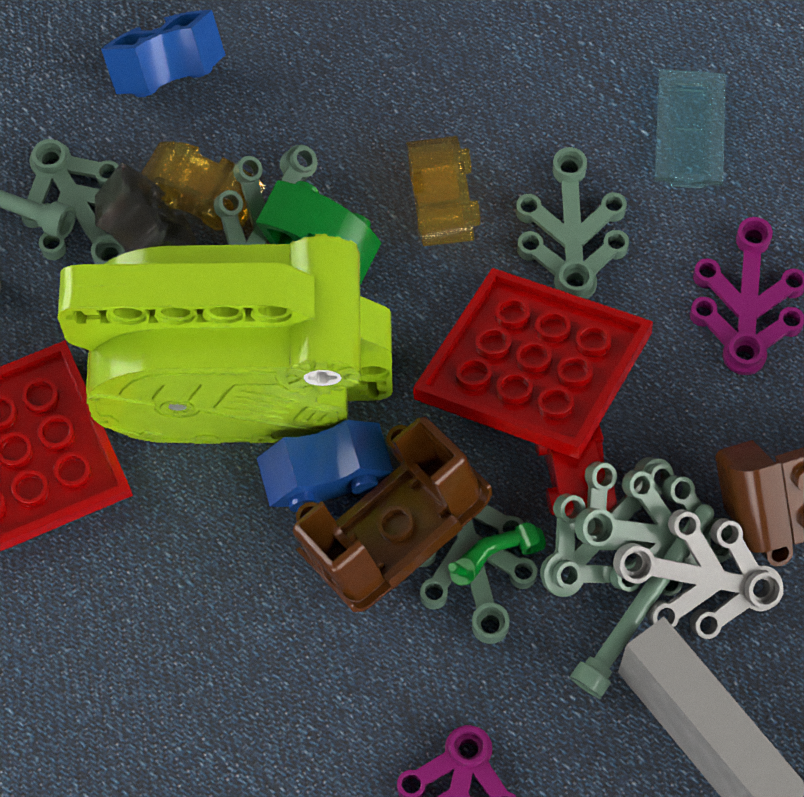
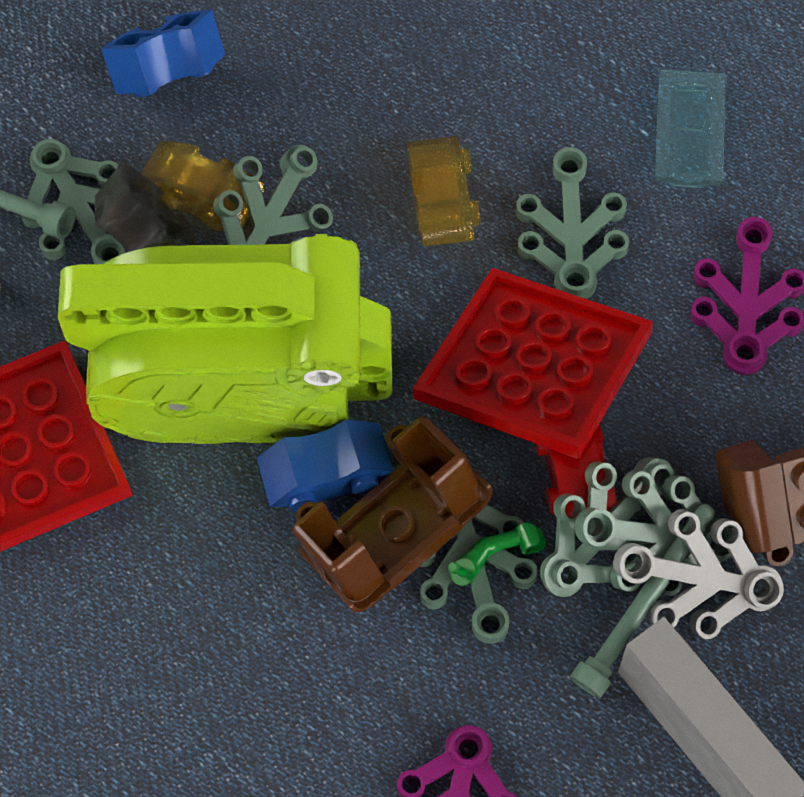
(302, 212): green brick -> none

